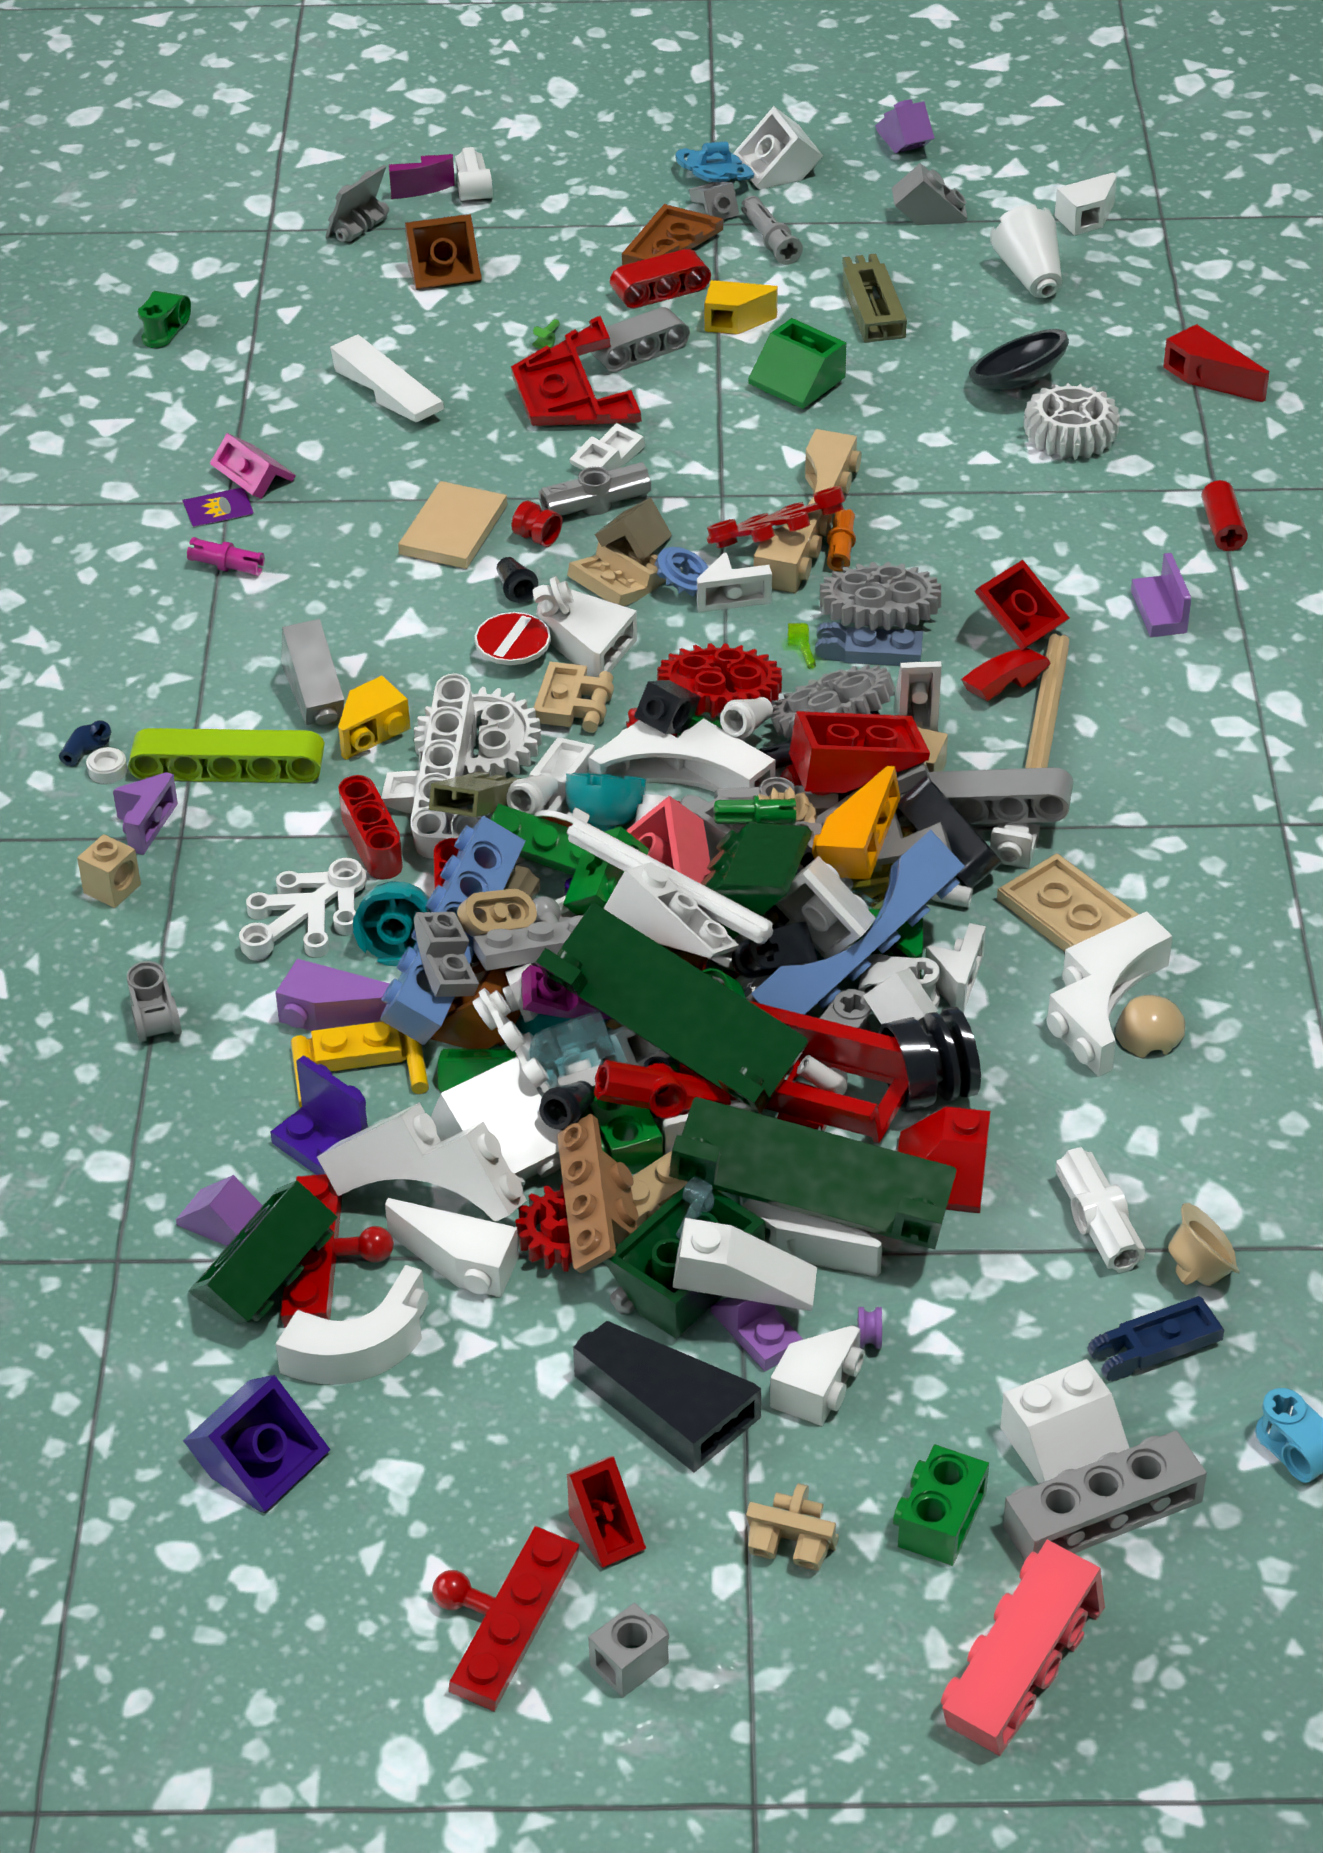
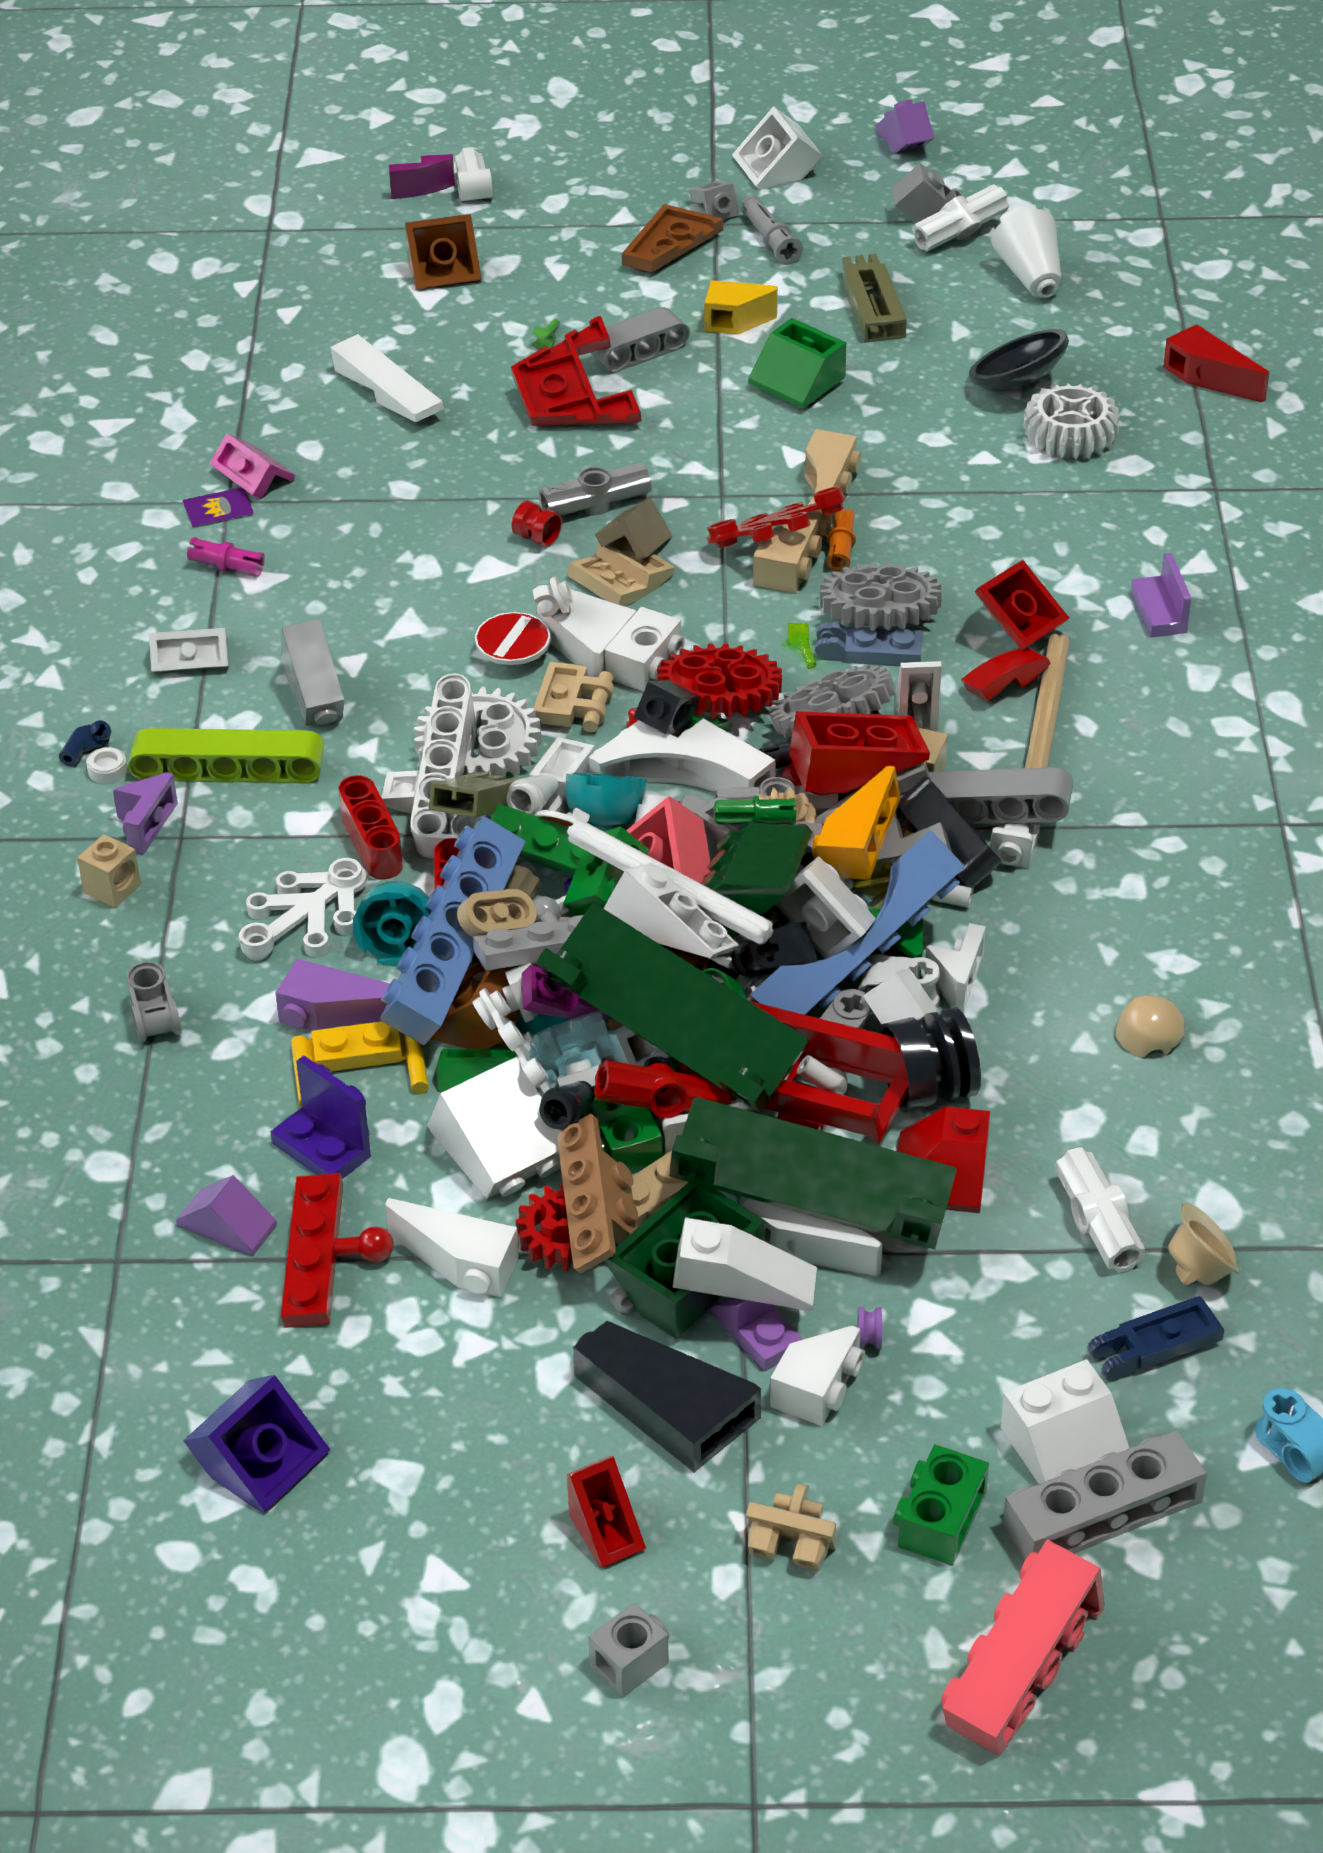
(163, 317): green piece -> none
(188, 650): none -> white panel
(265, 1254): dark green slope -> none
(355, 1348): white arch -> none
(358, 207): light grey hinge -> none
(372, 716): yellow slope -> none
(410, 1149): white arch -> none
(442, 954): light grey slope -> none
(452, 524): tan tile -> none
(510, 1617): red plate -> none
(516, 580): black cone -> none
(611, 451): white slope -> none
(641, 647): none -> white brick
(660, 278): red beam -> none
(669, 566): medium blue gear -> none
(700, 1197): clear light blue hand -> none
(714, 163): dark azure shield -> none
(729, 588): white slope -> none
(744, 716): white cone -> none
(960, 217): none -> white piece
(1063, 902): tan tile -> none
(1086, 204): white slope -> none
(1096, 979): white arch -> none
(1224, 515): red piece -> none

